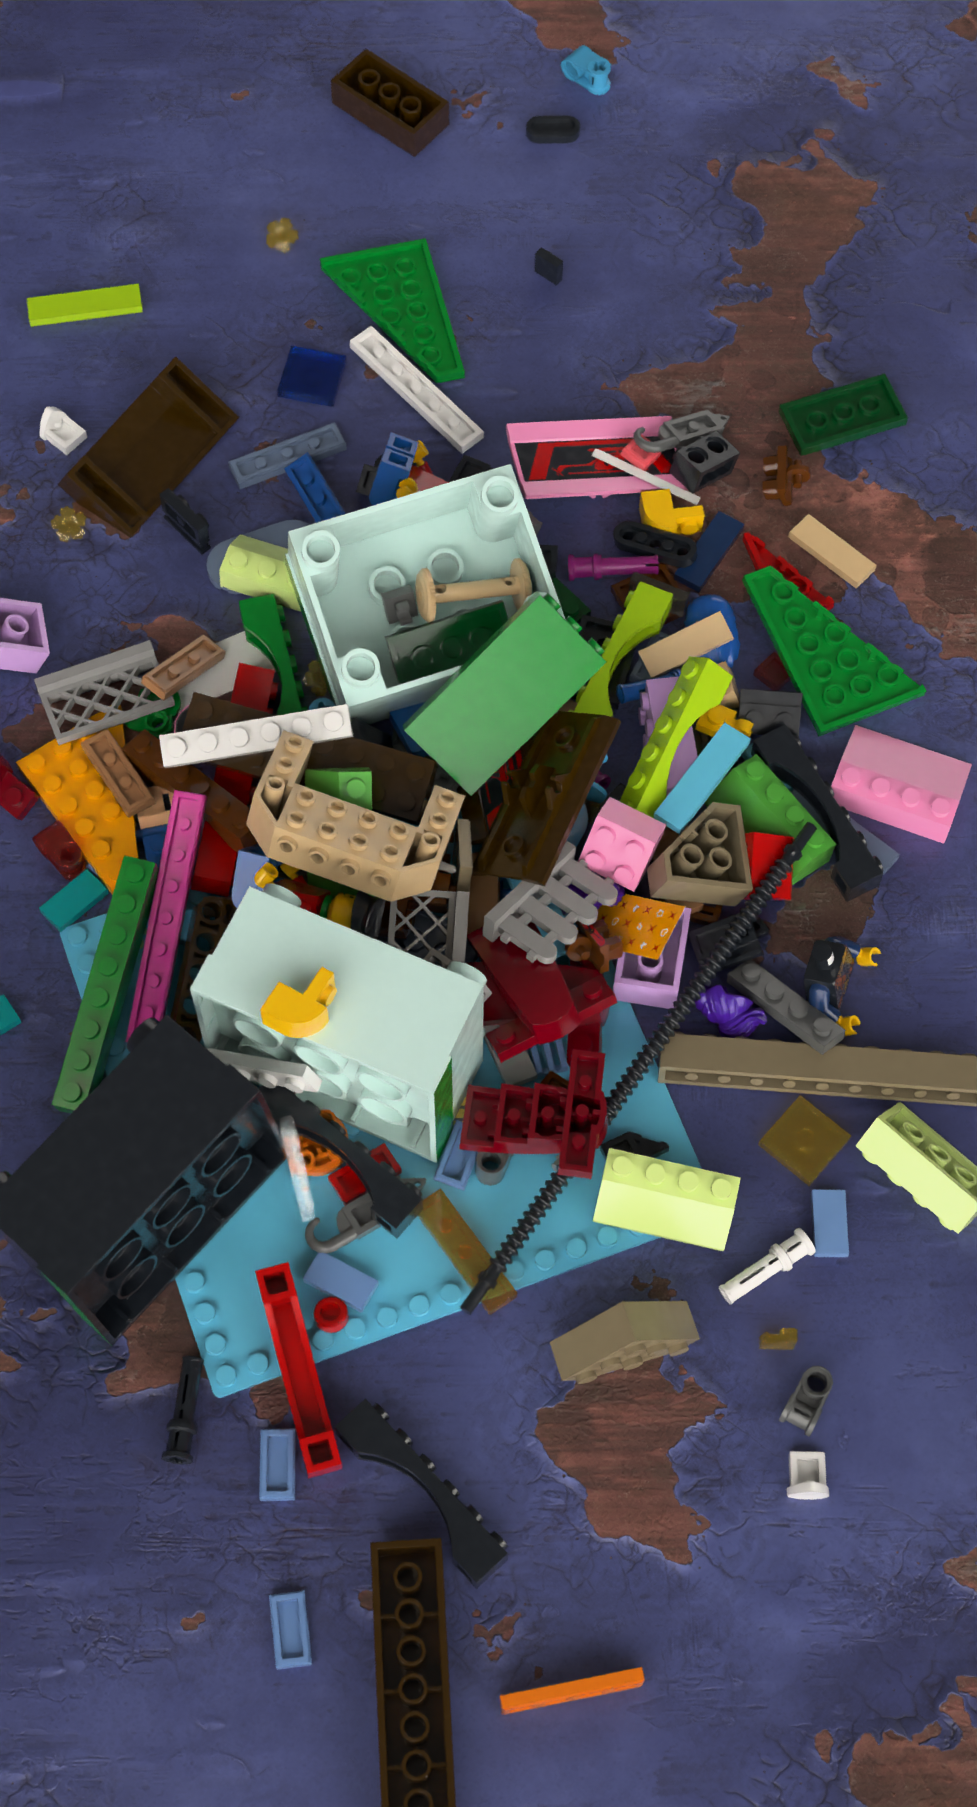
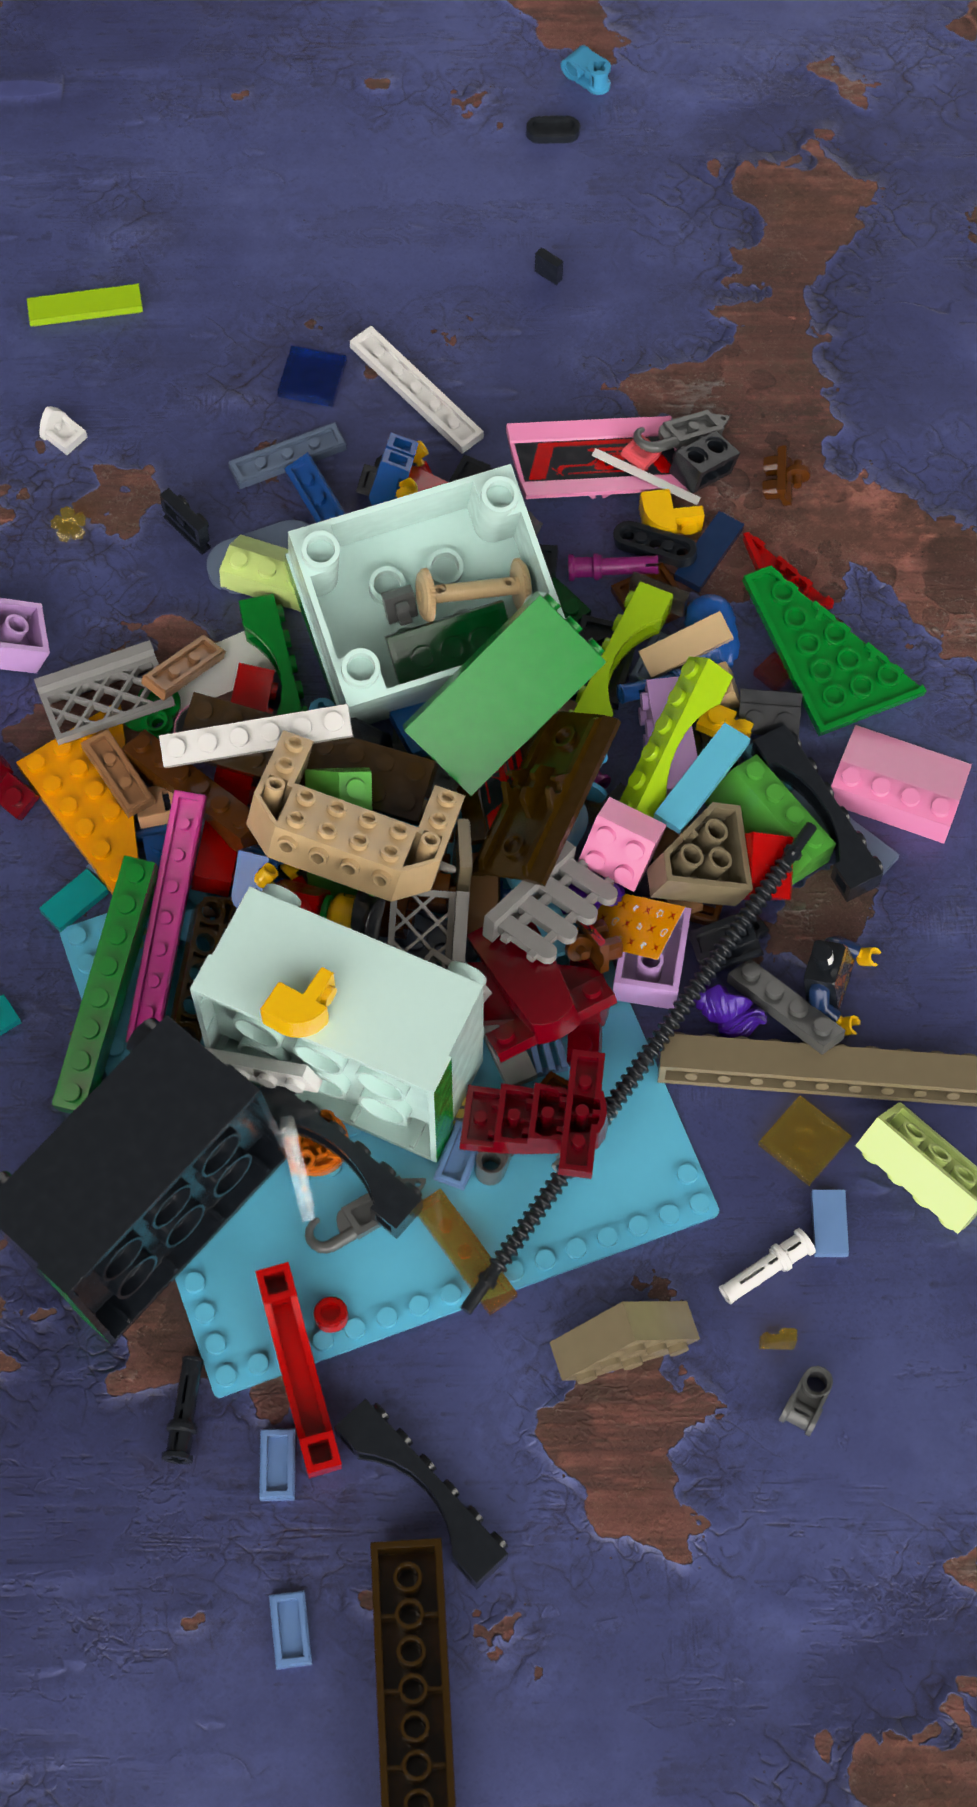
(60, 849): clear red piece -> none
(149, 449): dark brown slope -> none
(281, 235): clear yellow plant -> none
(315, 679): clear yellow plant -> none
(340, 1281): medium blue tile -> none
(349, 1185): red tile -> none
(390, 102): dark brown brick -> none
(404, 298): green wing -> none
(571, 1690): orange tile -> none
(635, 1144): black tile -> none
(666, 1199): yellowish green slope -> none
(807, 1475): white tile -> none
(832, 551): tan tile -> none
(843, 414): dark green plate -> none

